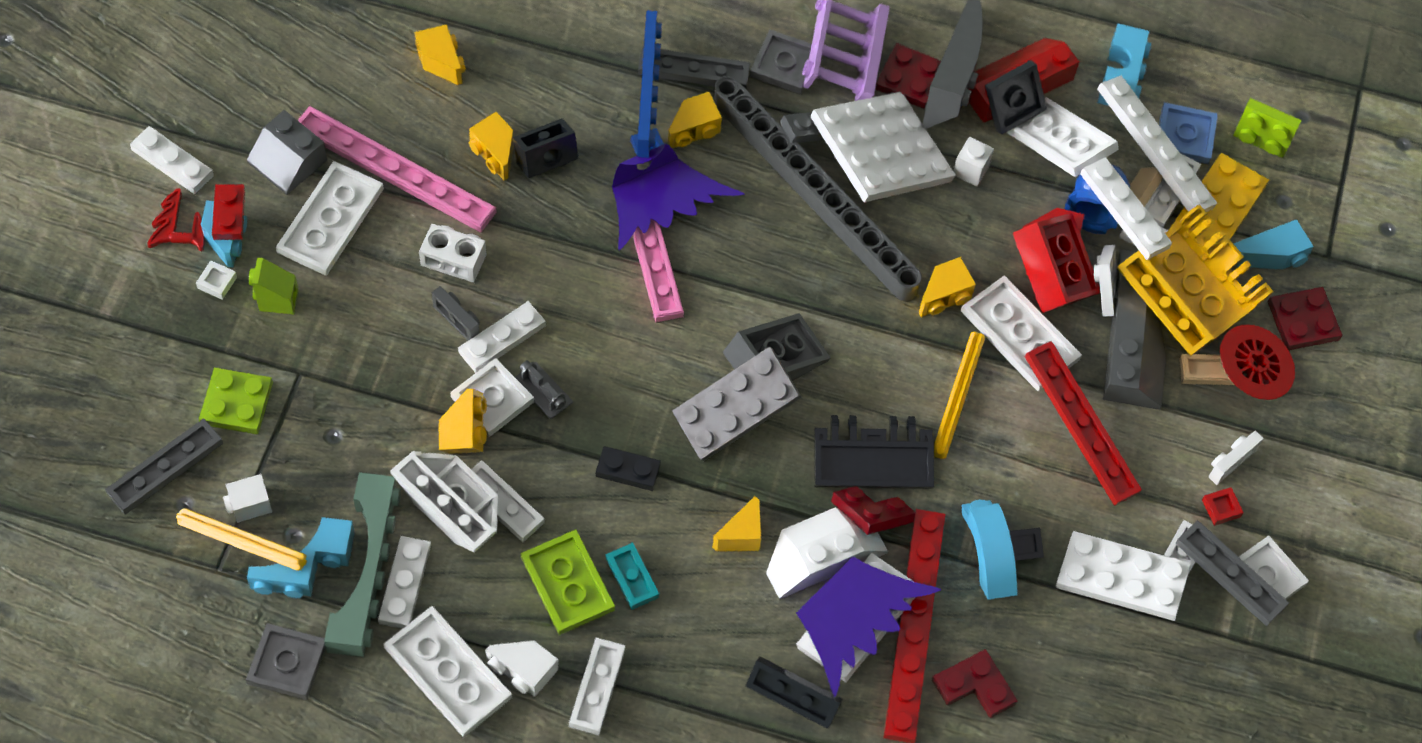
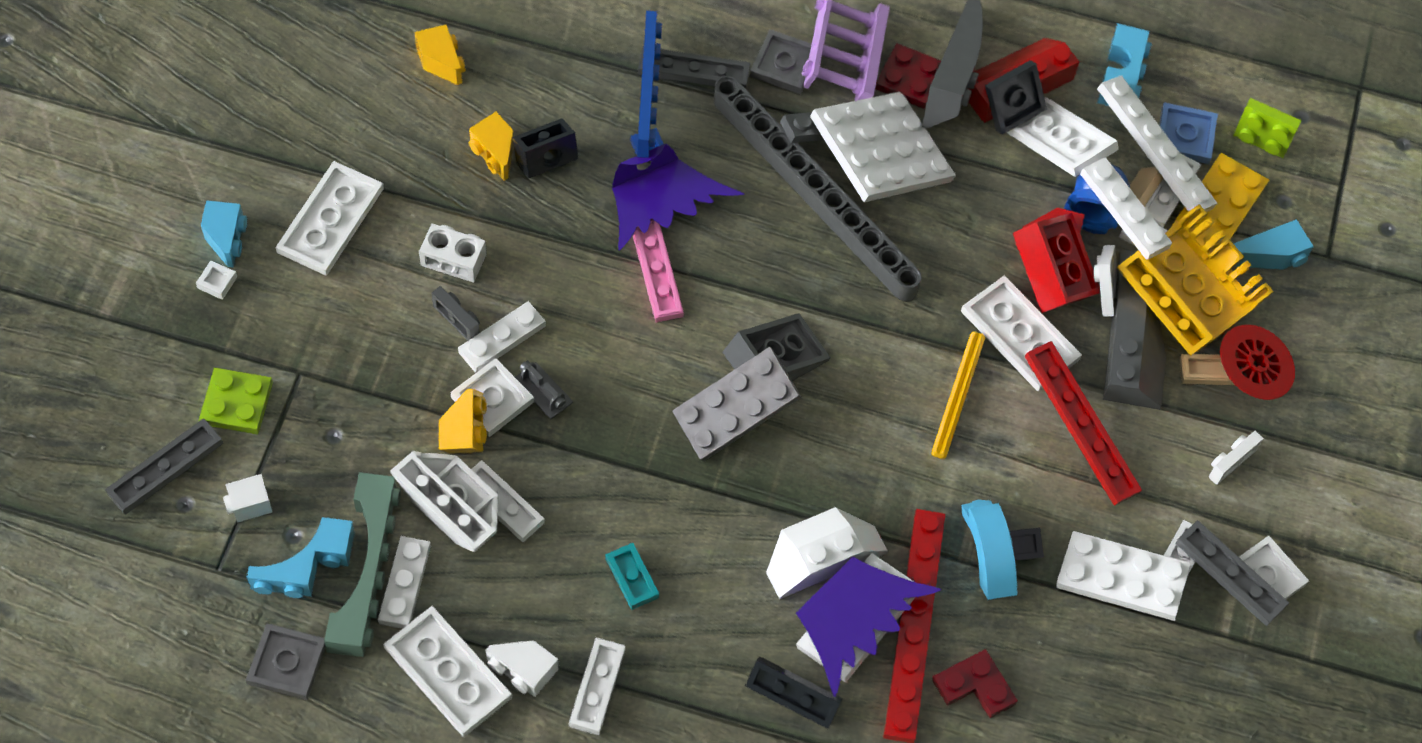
(168, 220): red piece -> none
(171, 160): white plate -> none
(228, 212): red plate -> none
(241, 539): yellow axle -> none
(273, 287): lime slope -> none
(287, 152): dark grey slope -> none
(399, 170): bright pink tile -> none
(567, 582): lime plate -> none
(628, 468): black plate -> none
(695, 120): yellow slope -> none
(742, 531): yellow slope -> none
(872, 515): dark red plate -> none
(873, 459): black hinge -> none
(947, 286): yellow slope -> none
(973, 161): white brick -> none
(1222, 506): red plate -> none
(1304, 318): dark red plate -> none

